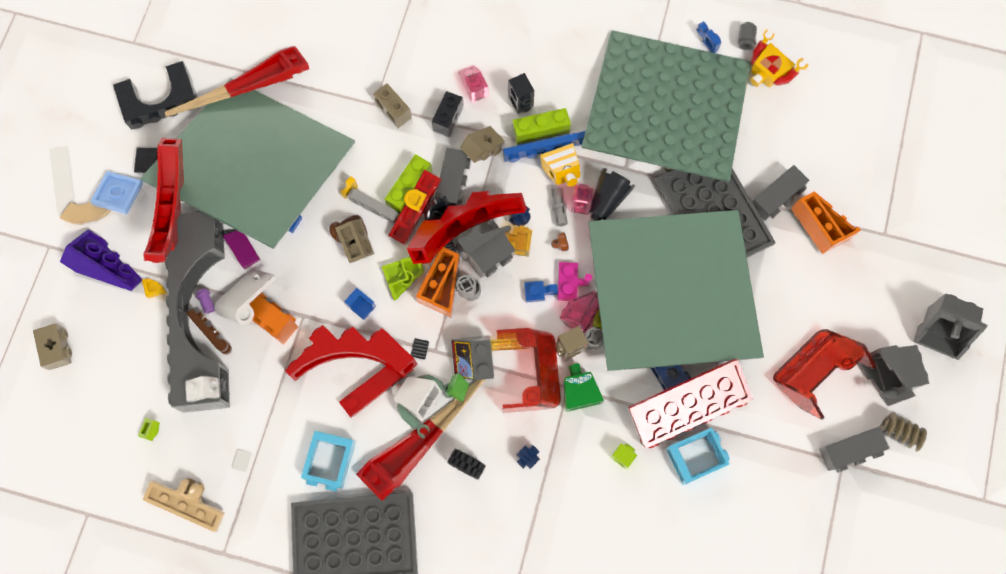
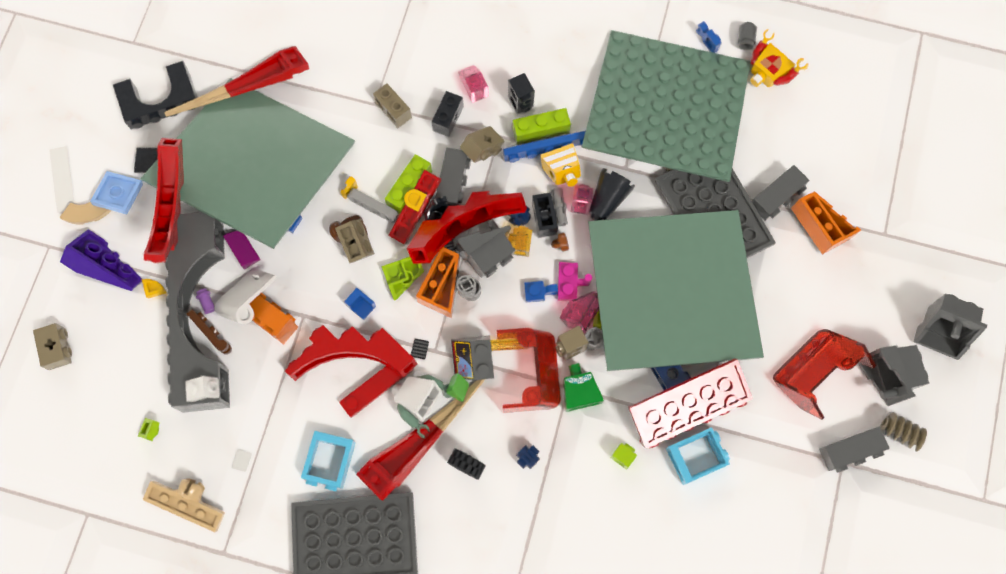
(544, 215): none -> black brick

